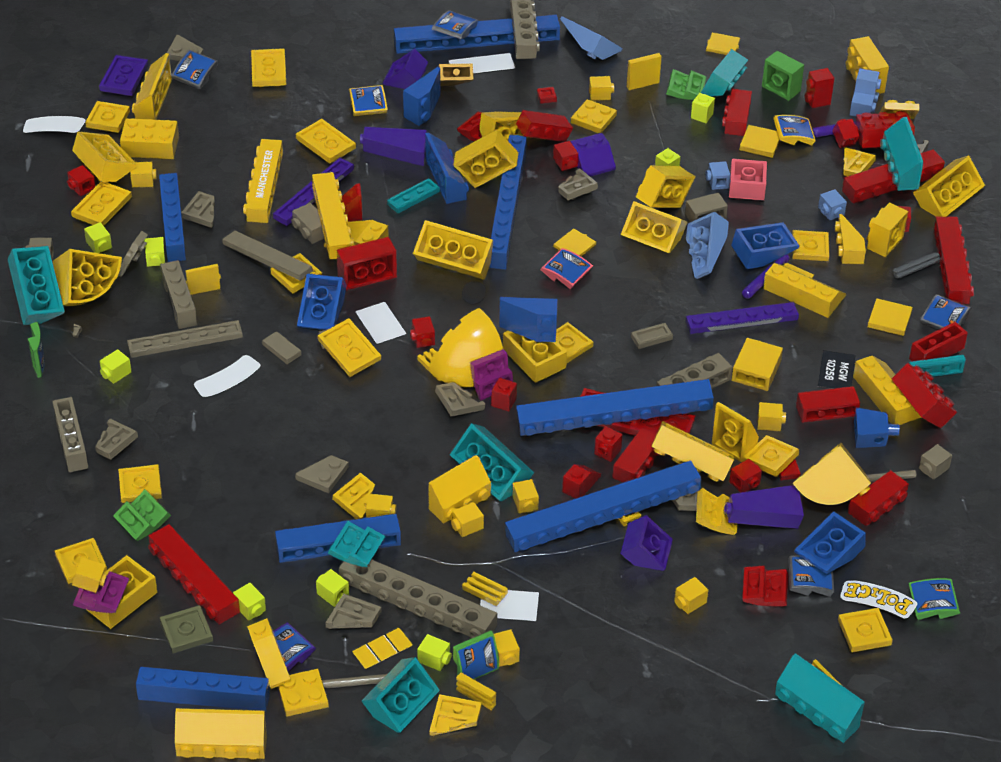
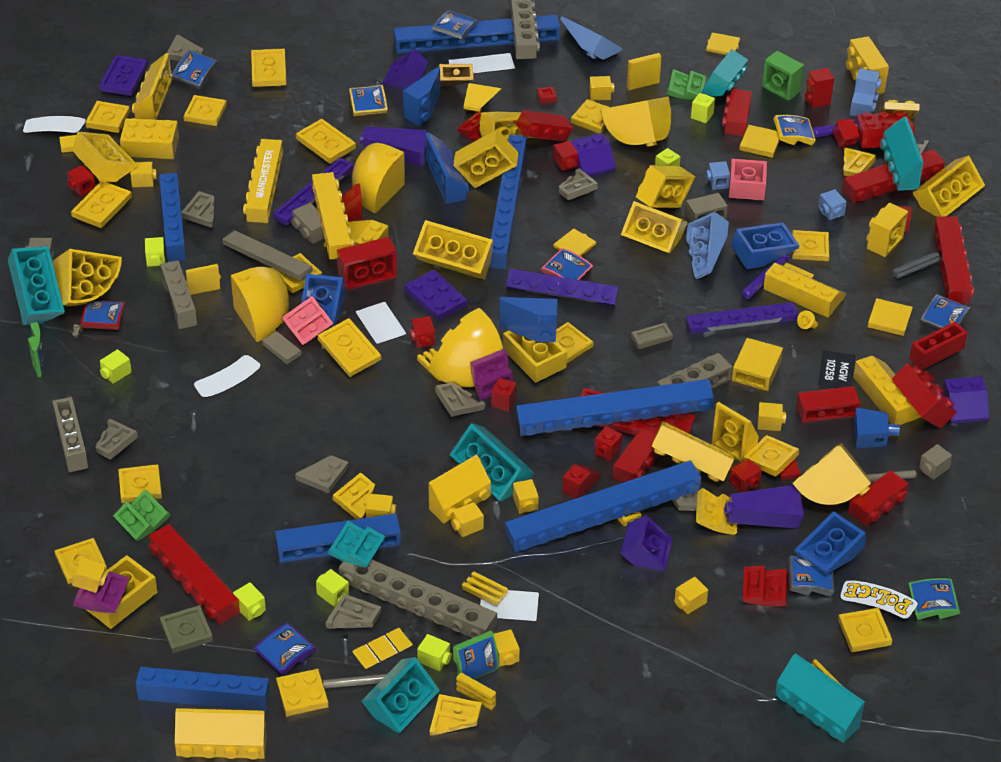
(67, 143): none -> yellow tile
(98, 238): neon yellow brick -> none
(103, 315): none -> slope
(133, 253): dark tan wing -> none
(184, 338): dark tan tile -> none
(205, 110): none -> yellow tile
(260, 300): none -> yellow brick
(269, 653): yellow slope -> none
(307, 320): none -> coral slope
(380, 175): none -> yellow brick
(413, 195): teal tile -> none
(435, 295): none -> dark purple plate
(478, 96): none -> yellow slope
(562, 287): none -> dark purple plate
(639, 121): none -> yellow brick
(806, 320): none -> yellow plate
(850, 242): yellow slope -> none
(942, 365): teal tile -> none
(969, 398): none -> dark purple slope

